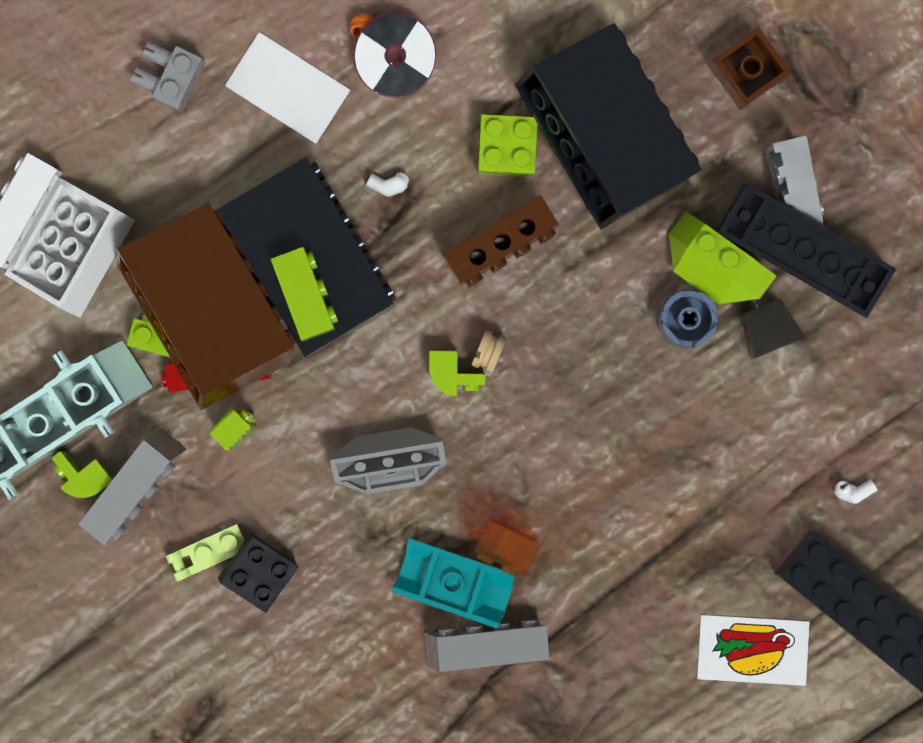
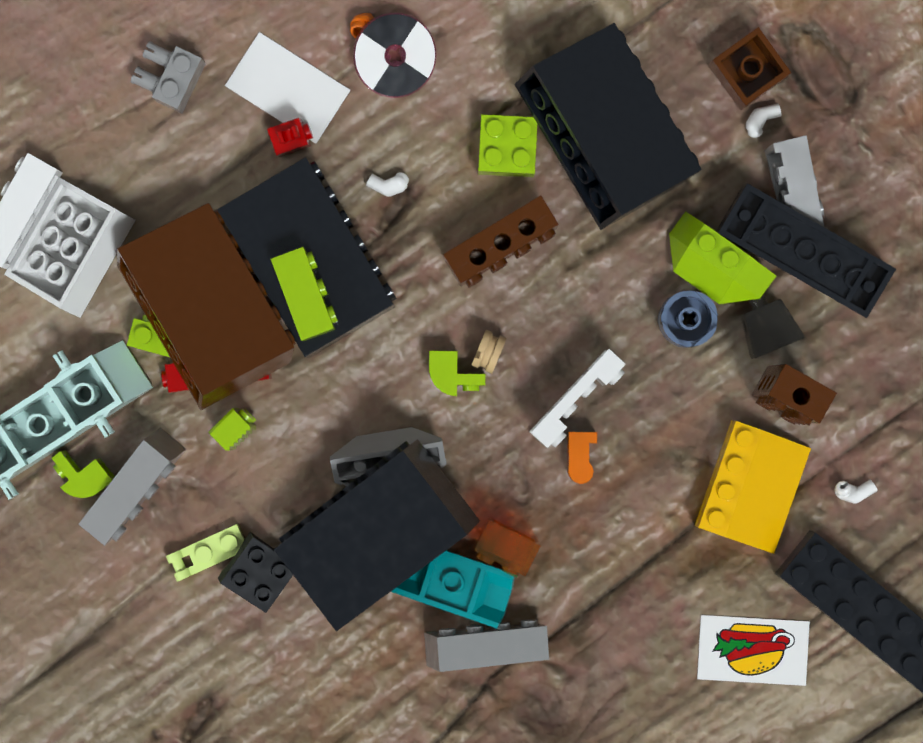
(290, 137): none -> red brick
(376, 533): none -> black brick
(578, 456): none -> orange leg
(604, 369): none -> white piece
(752, 486): none -> yellow slope
(759, 117): none -> white arm
(793, 394): none -> reddish brown brick

